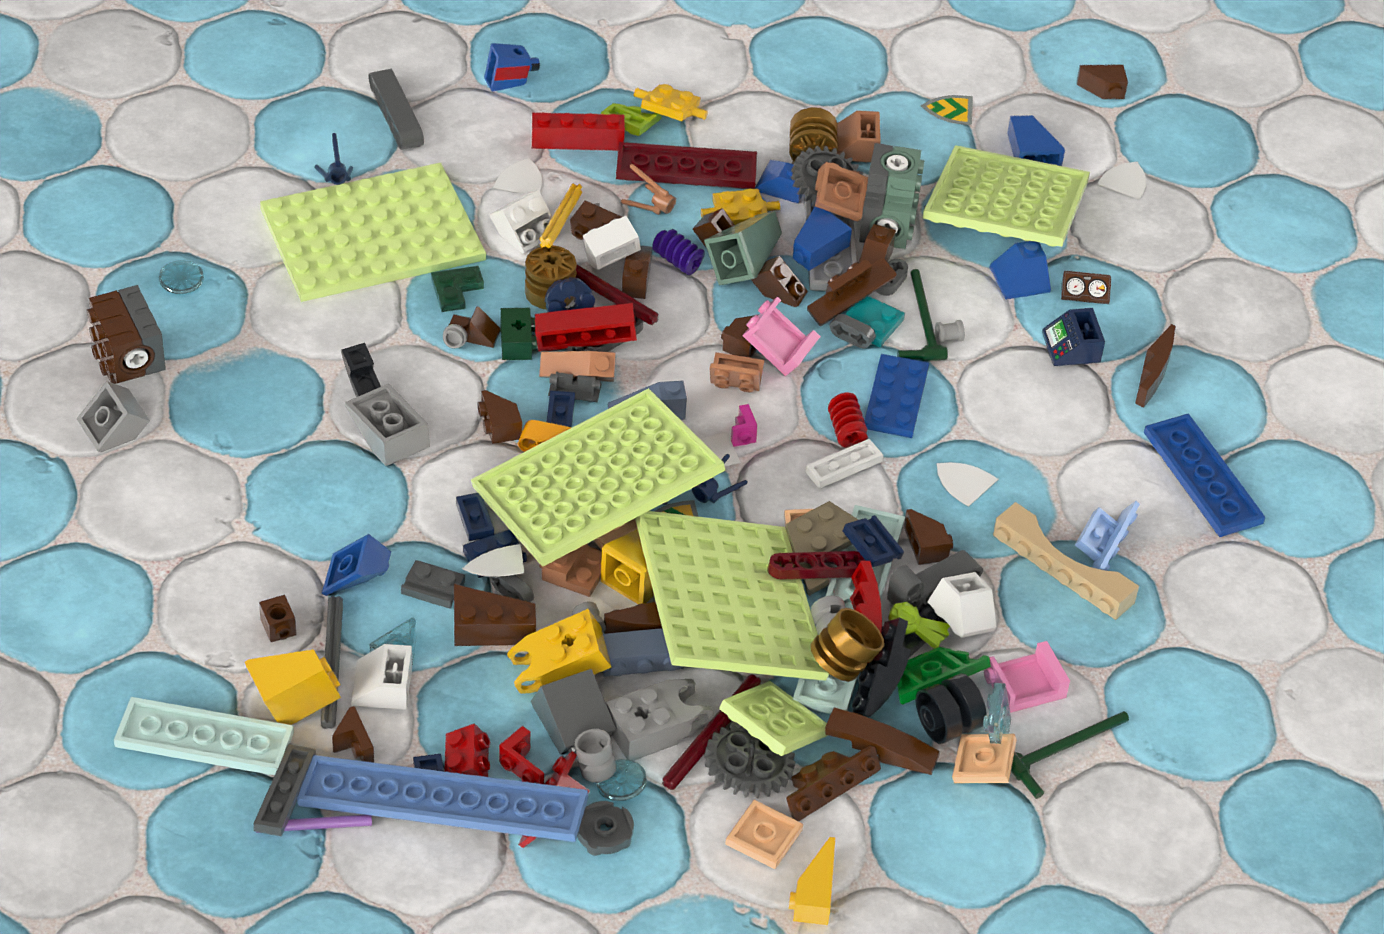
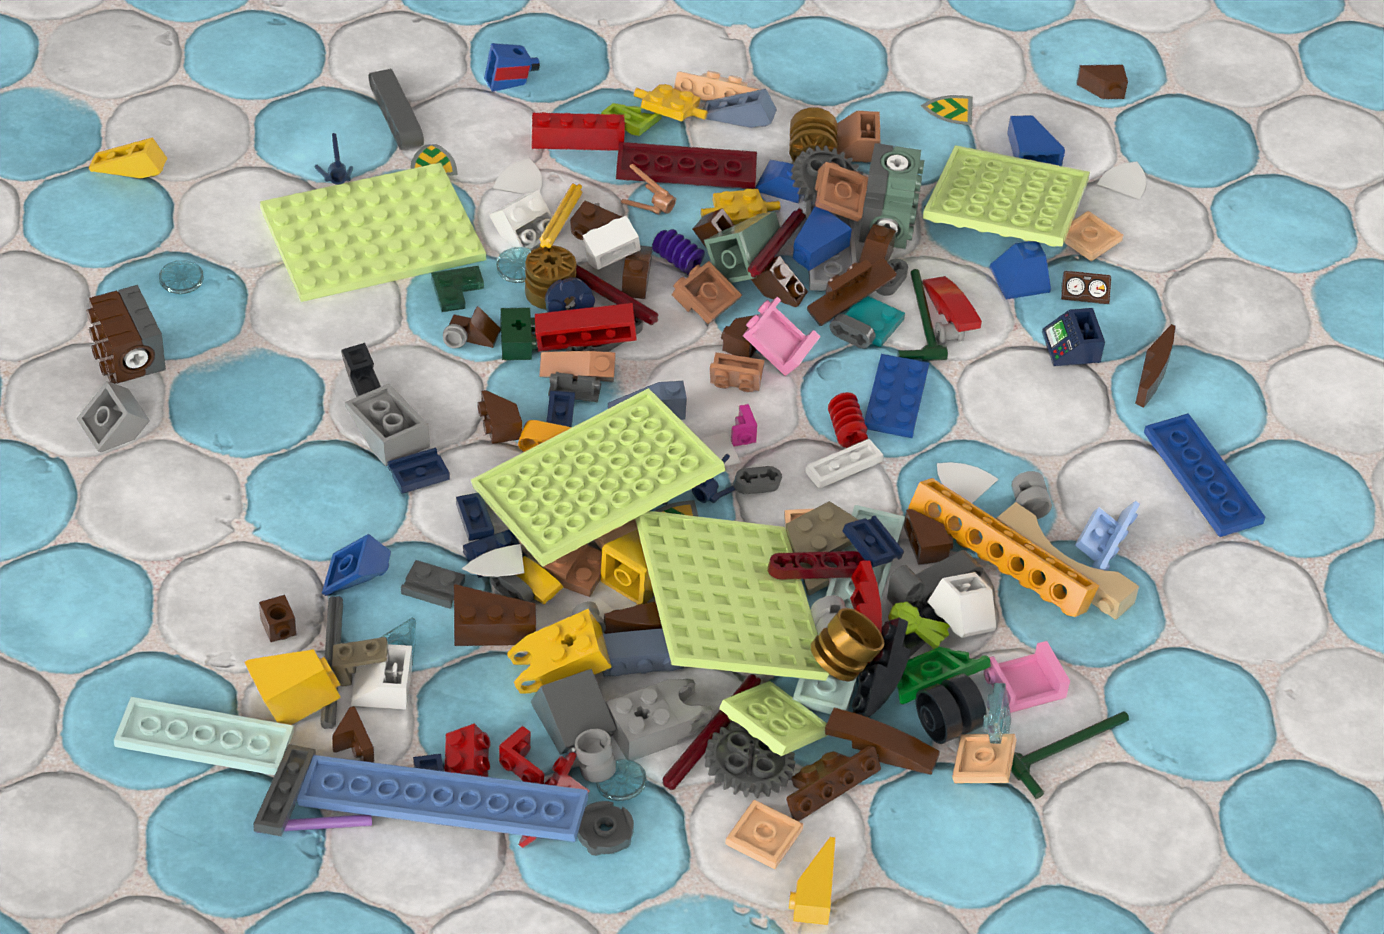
(131, 160): none -> yellow slope
(358, 653): none -> dark tan bracket
(418, 470): none -> dark blue plate
(434, 154): none -> sticker
(512, 264): none -> clear light blue wheel
(540, 581): none -> yellow slope
(706, 292): none -> nougat plate
(711, 85): none -> light nougat bracket
(743, 109): none -> sand blue slope
(755, 480): none -> dark grey beam
(776, 242): none -> dark red axle
(952, 303): none -> red slope
(1032, 493): none -> light grey wheel
(1079, 588): none -> light orange brick
(1091, 236): none -> light nougat plate

